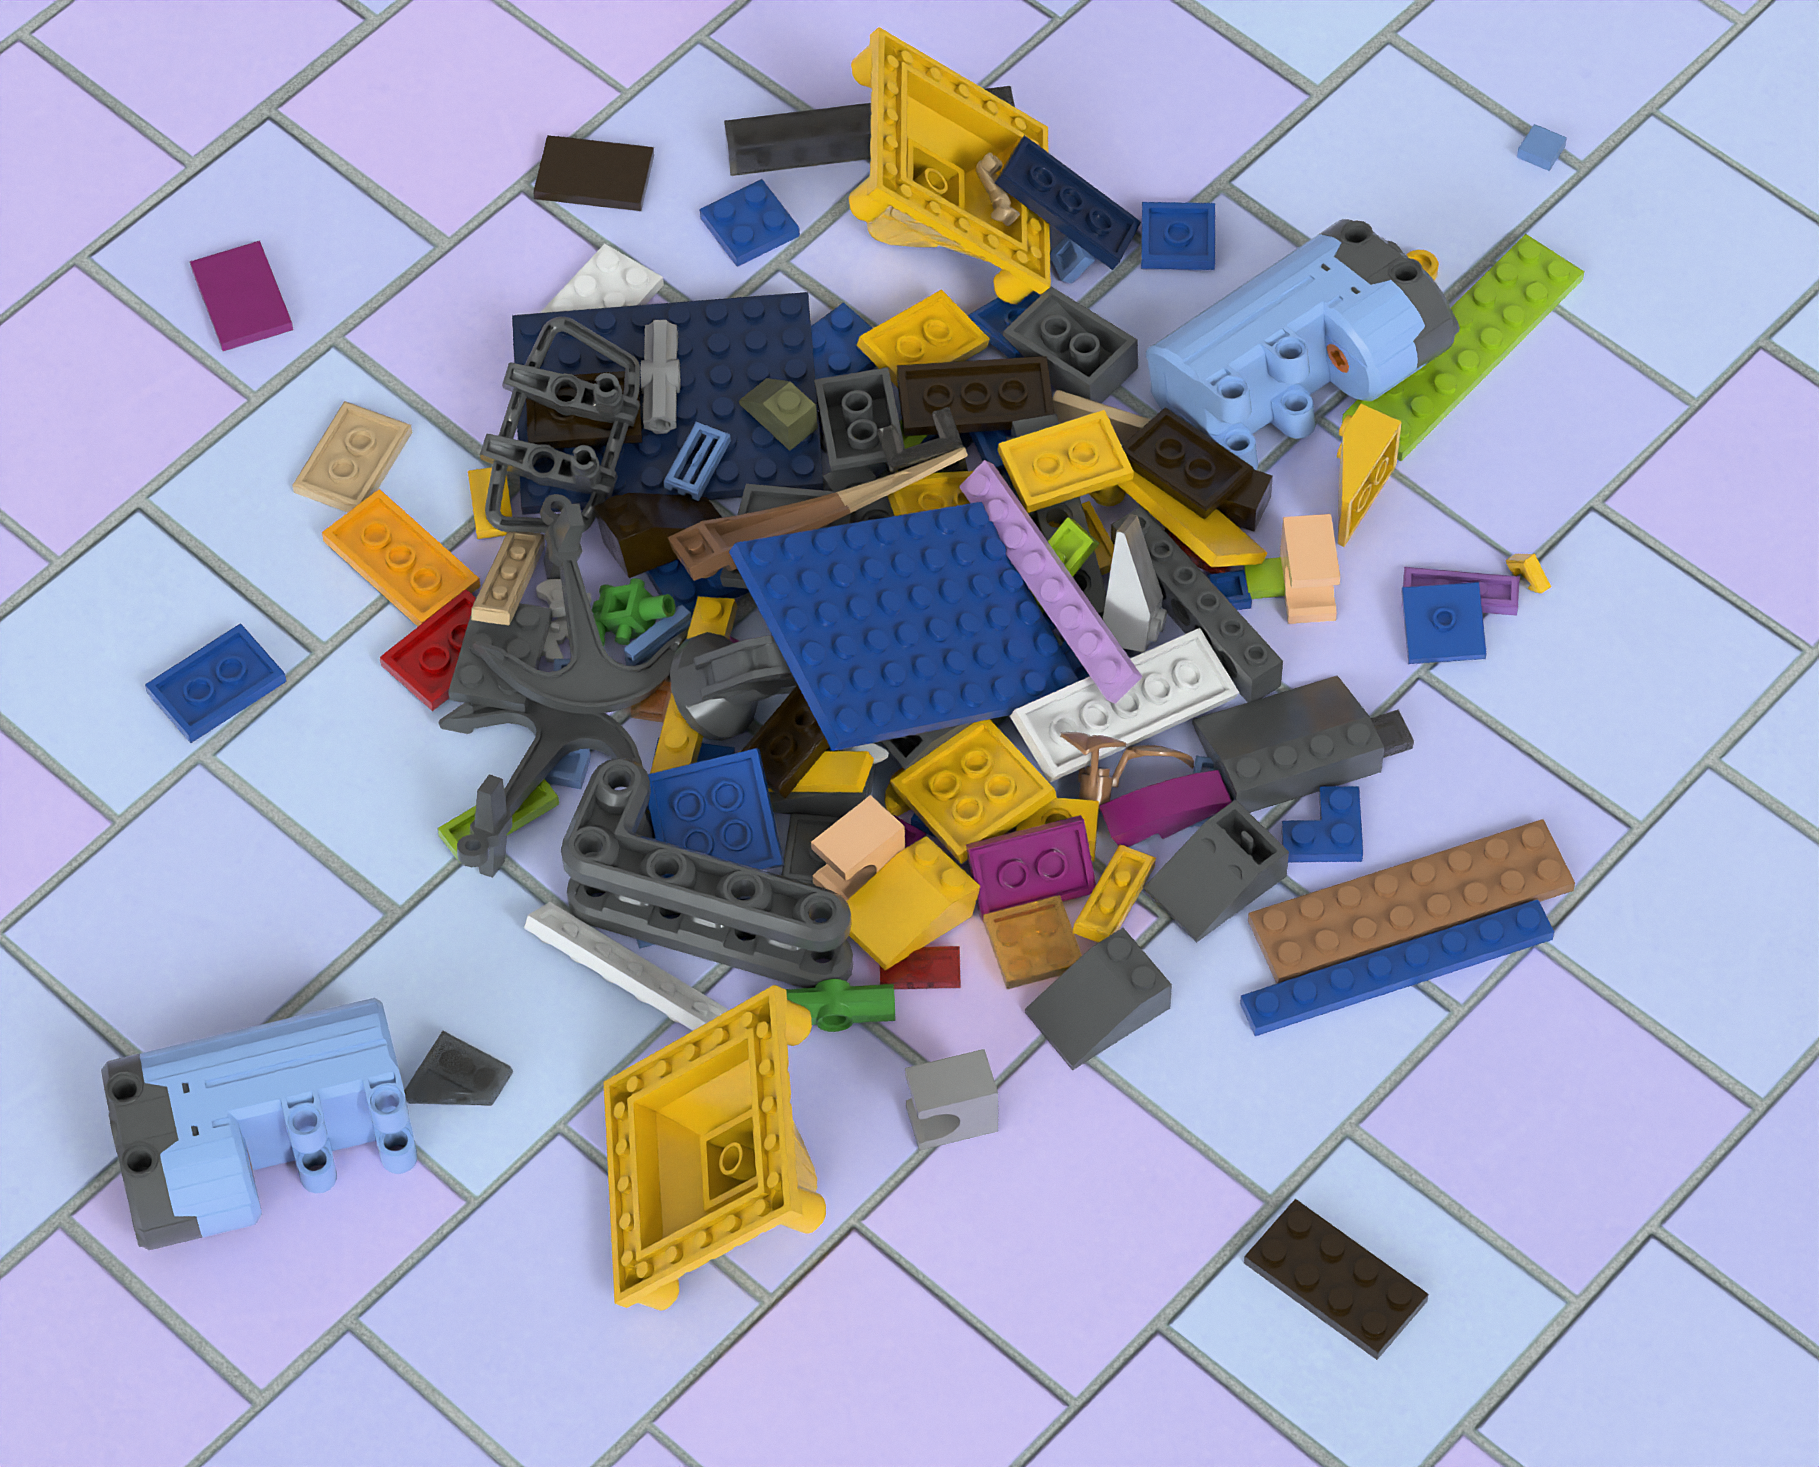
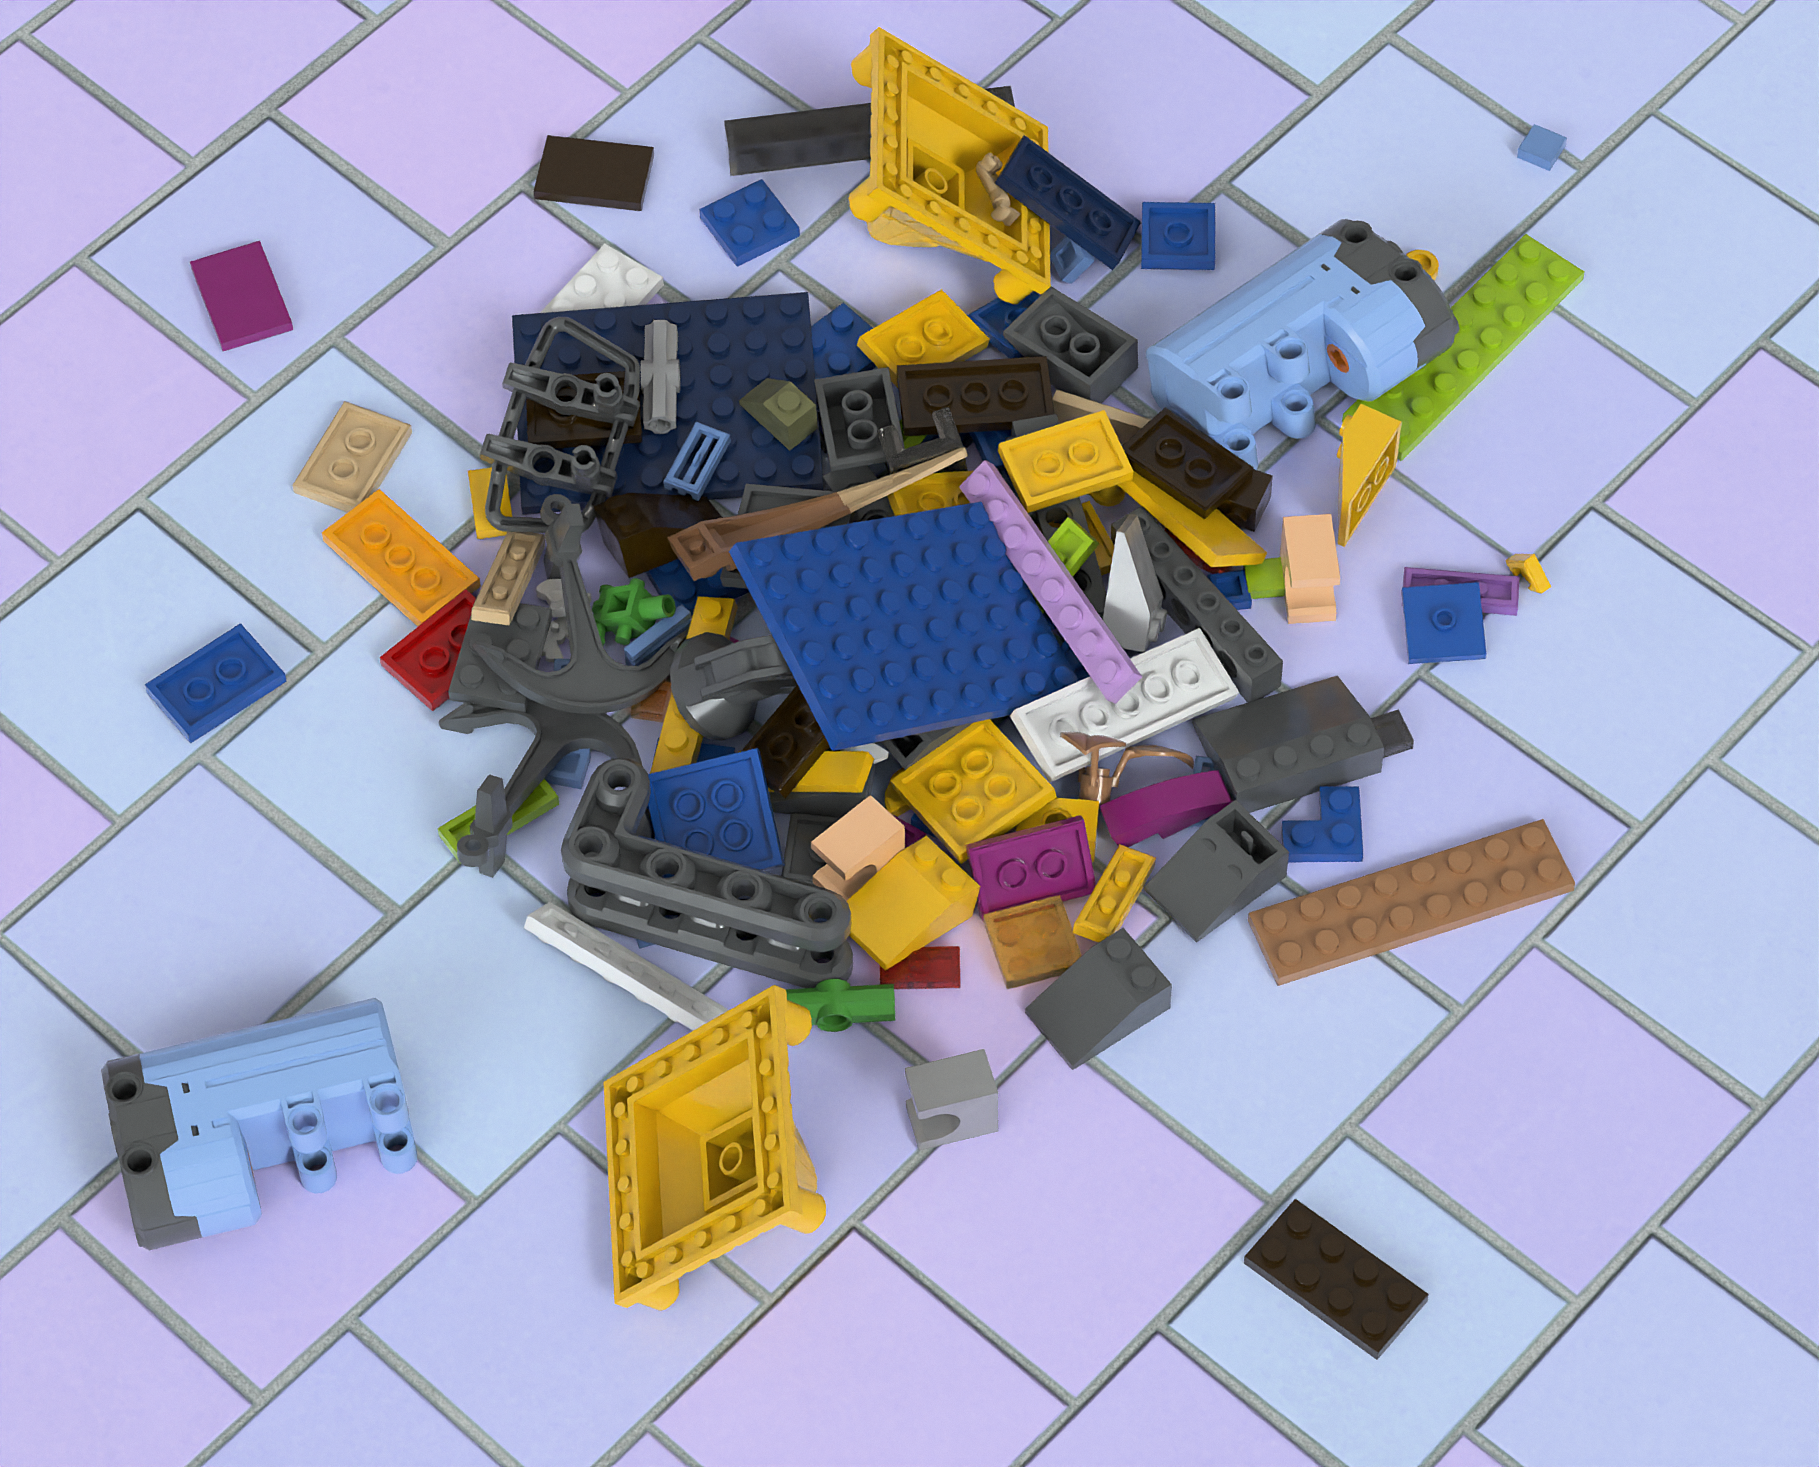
(457, 1075): clear smoke wing -> none
(1396, 967): blue plate -> none

